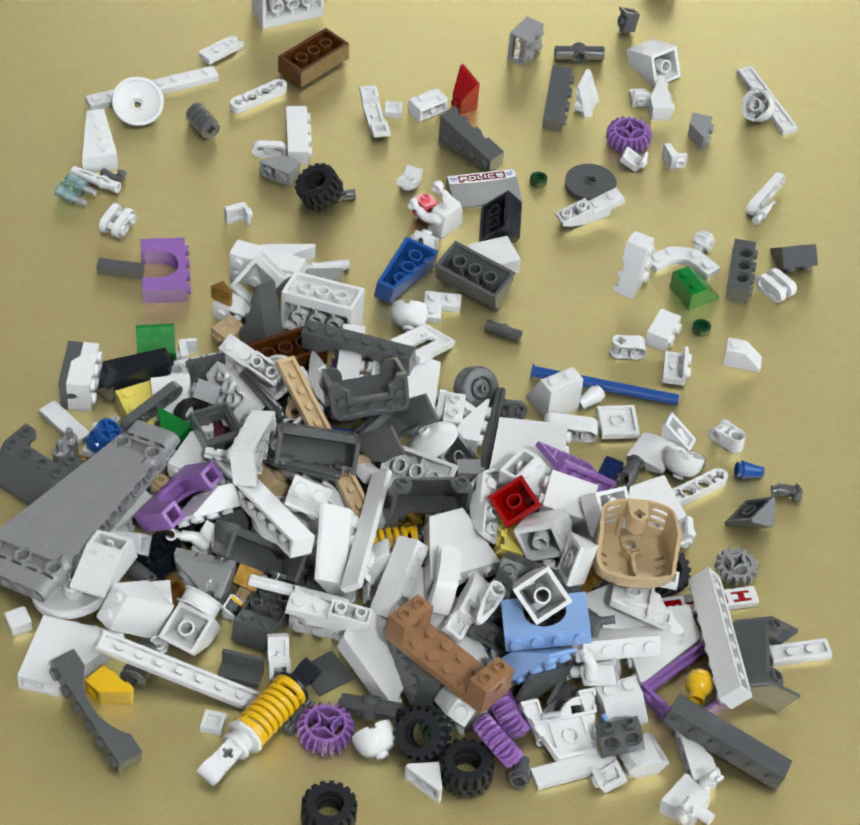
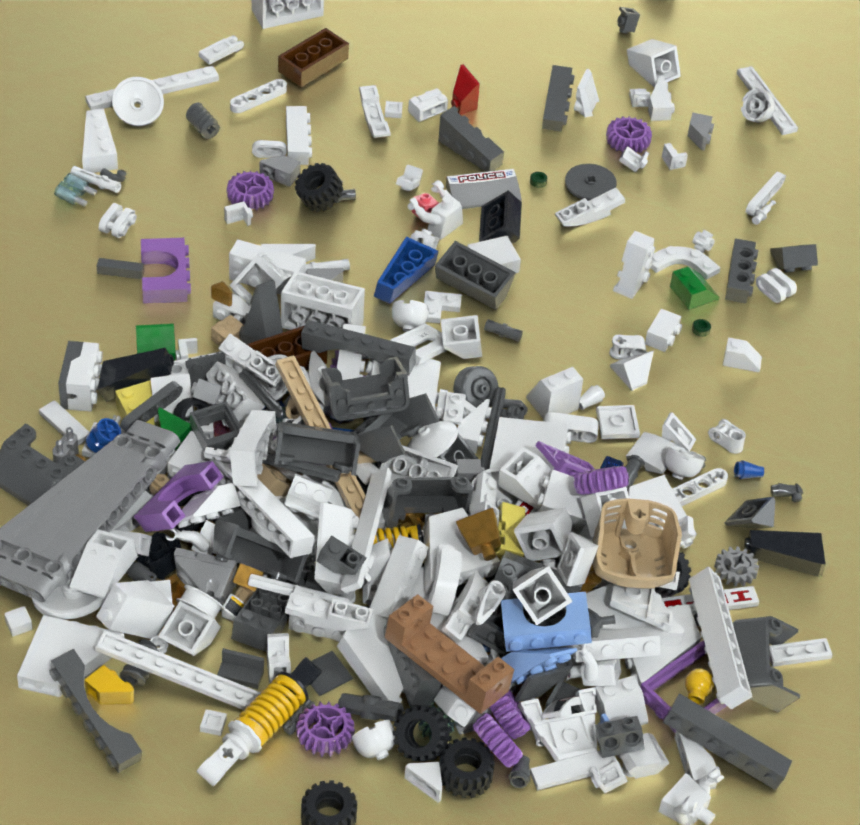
(251, 188): none -> medium lavender gear
(340, 557): none -> dark grey slope
(462, 336): none -> white slope
(481, 533): none -> pearl gold torso
(514, 501): red slope -> none
(525, 41): light grey piece -> none
(579, 53): dark grey piece -> none
(601, 480): none -> medium lavender gear
(614, 387): blue axle -> none
(634, 369): none -> white slope
(676, 367): white bracket -> none
(788, 549): none -> black slope

